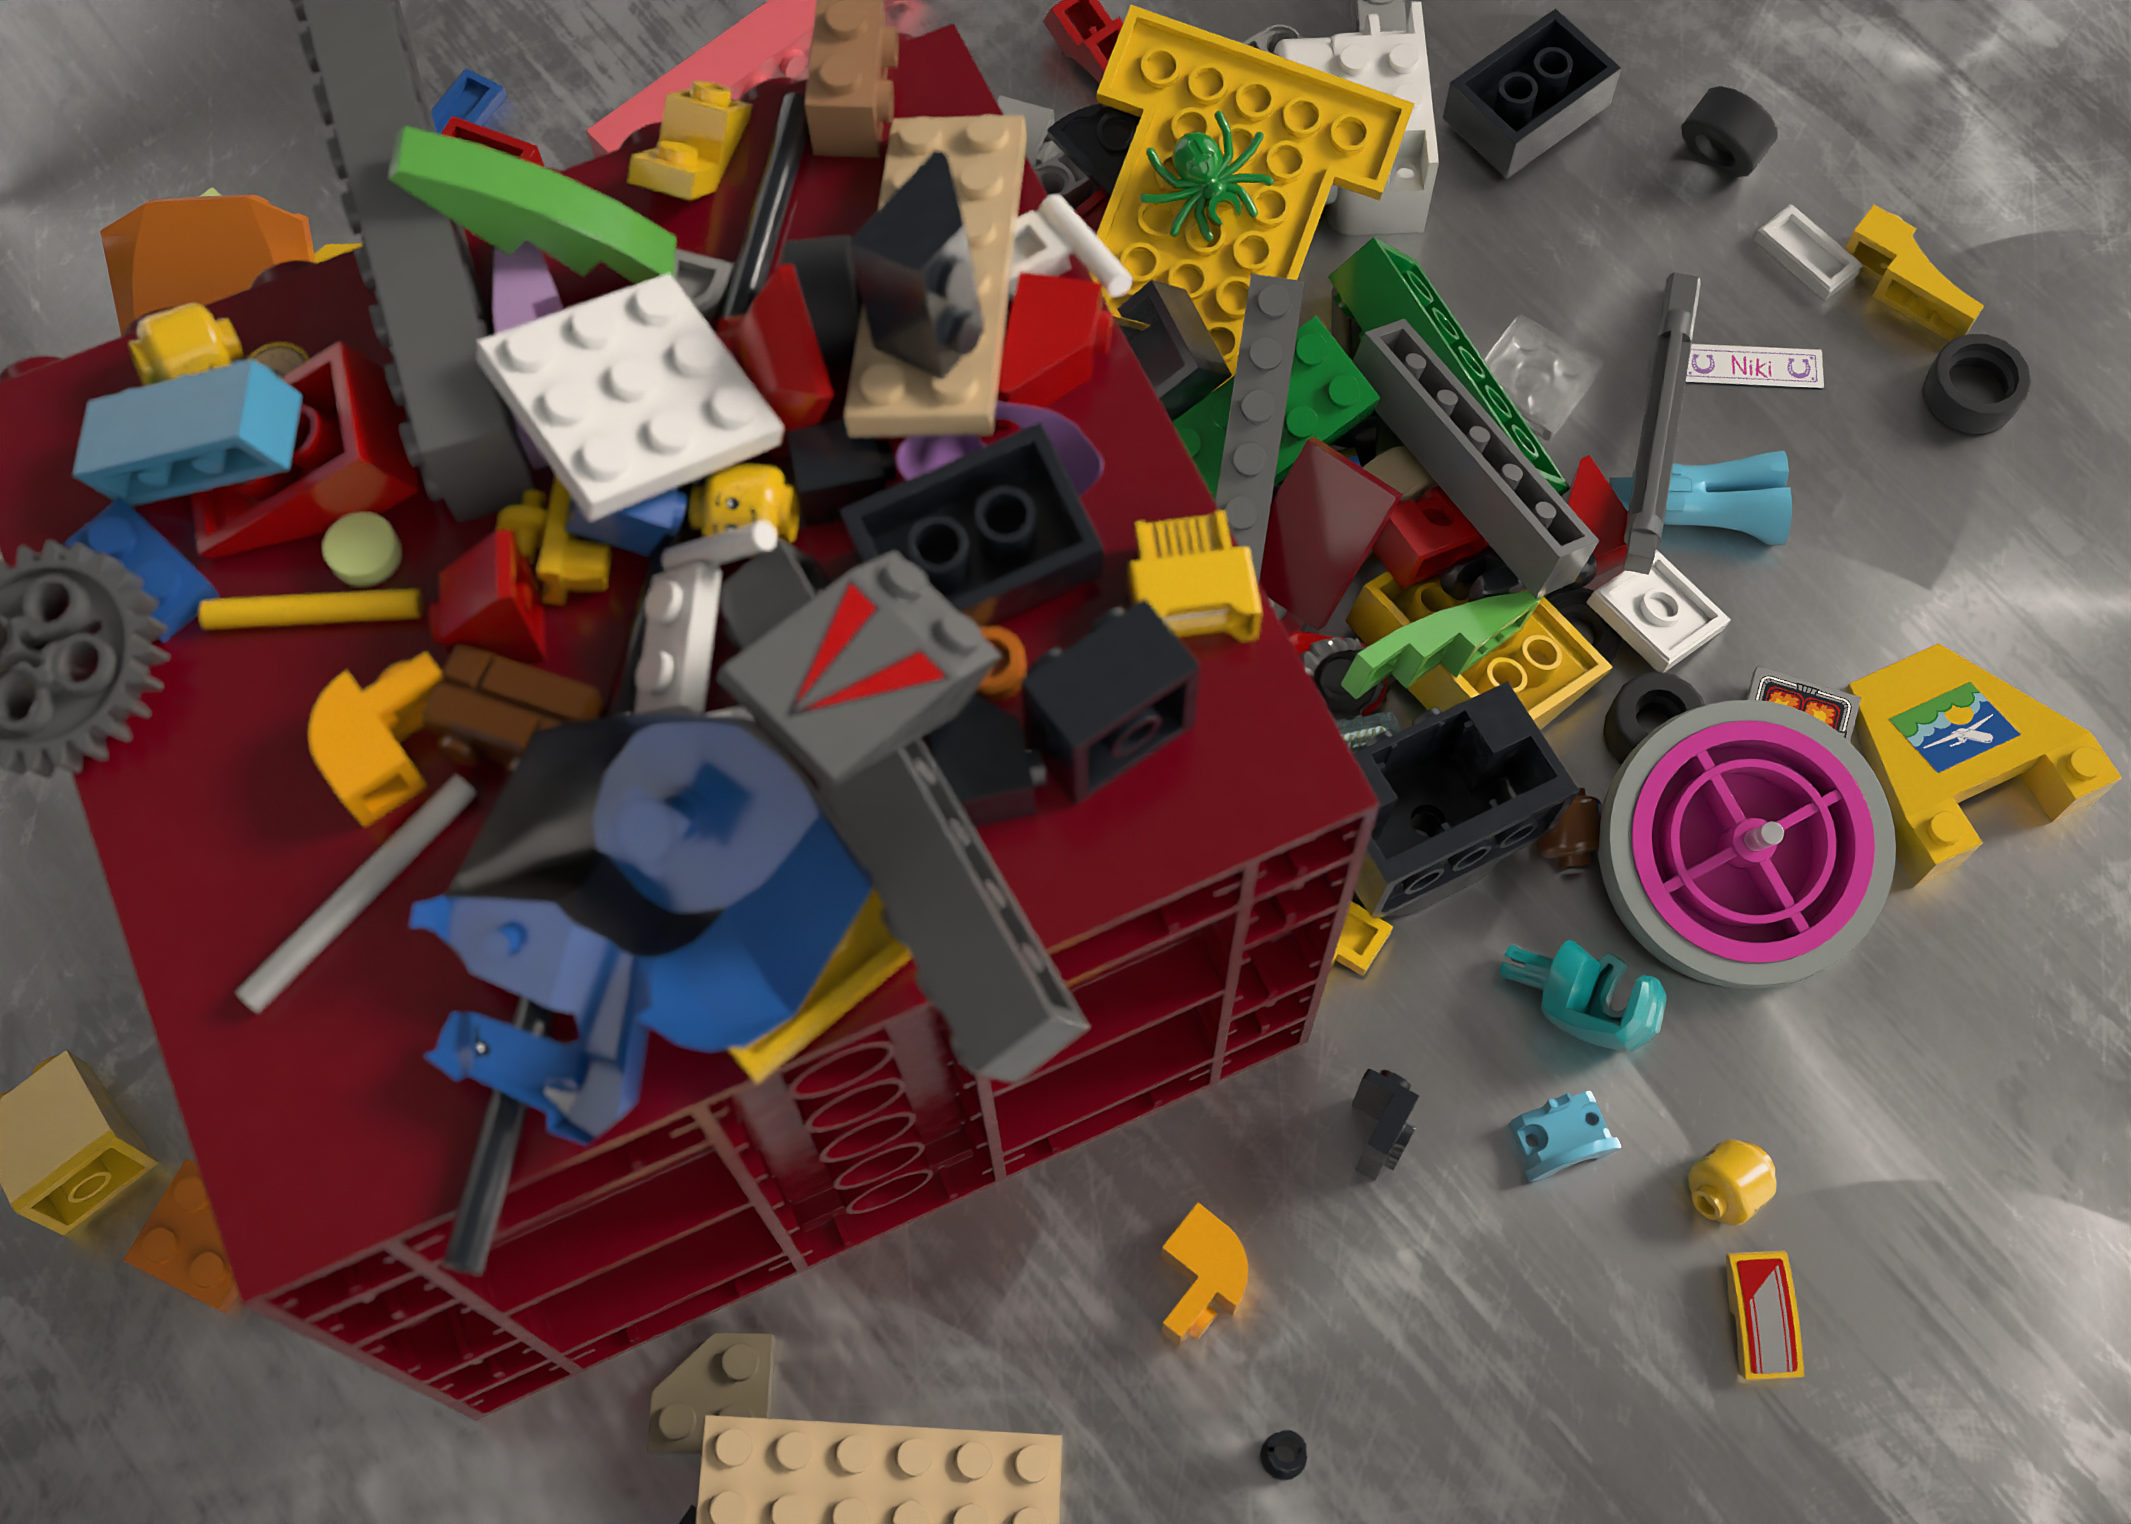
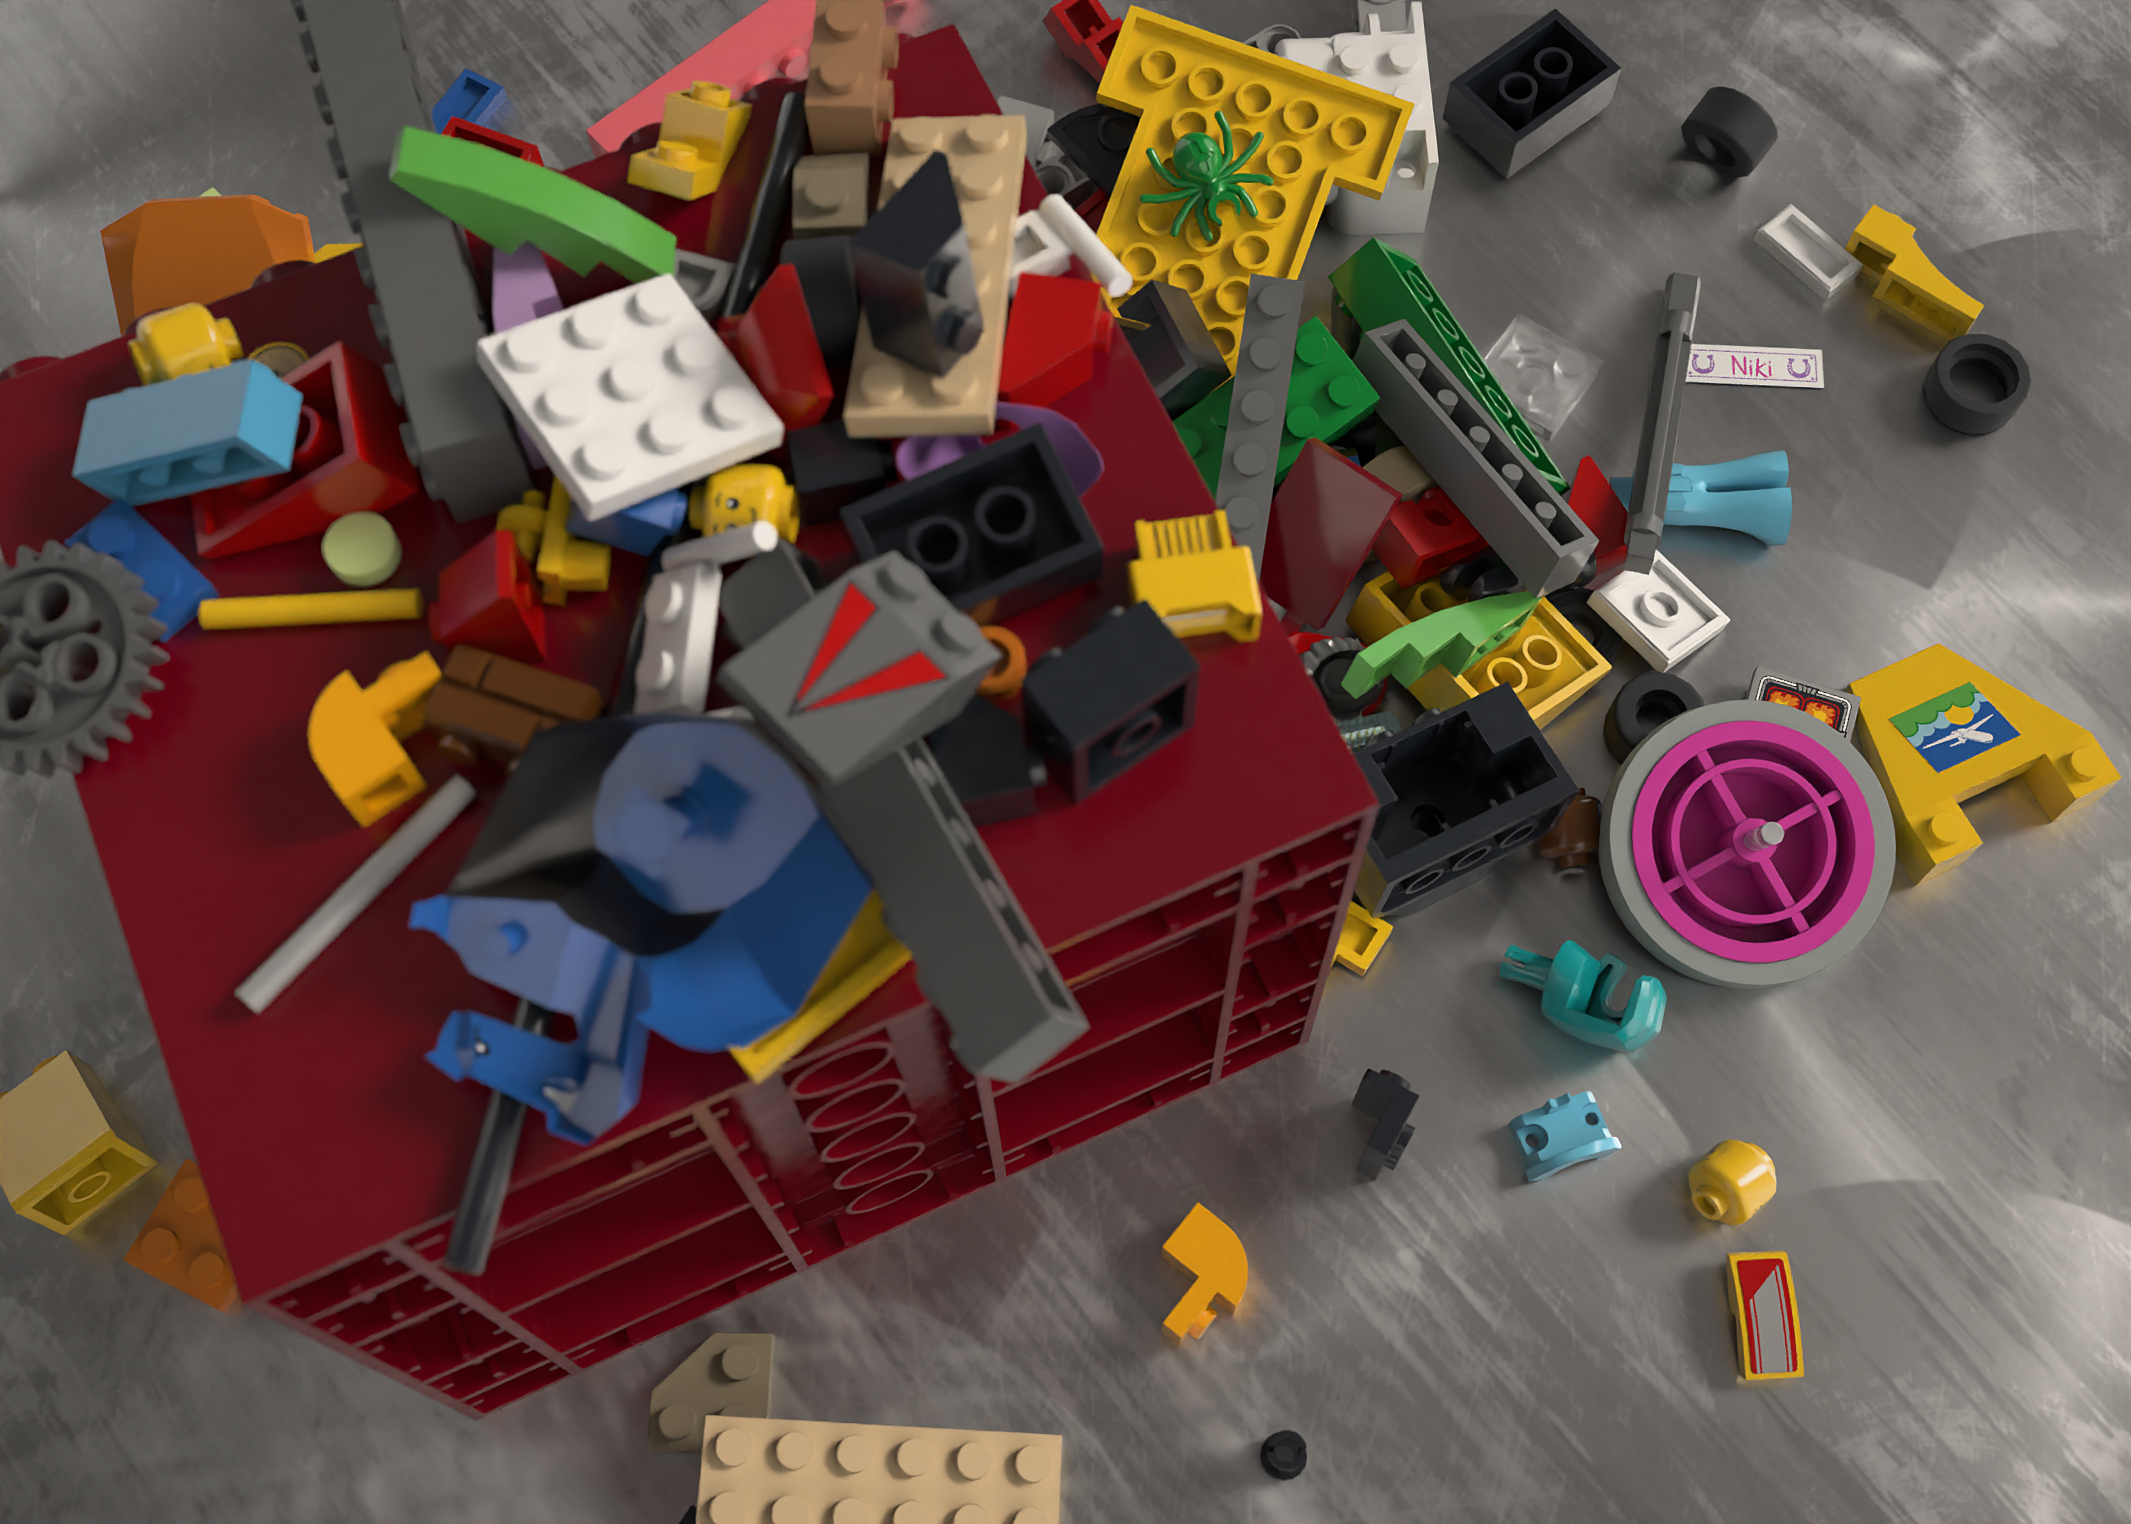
(831, 195): none -> dark tan slope

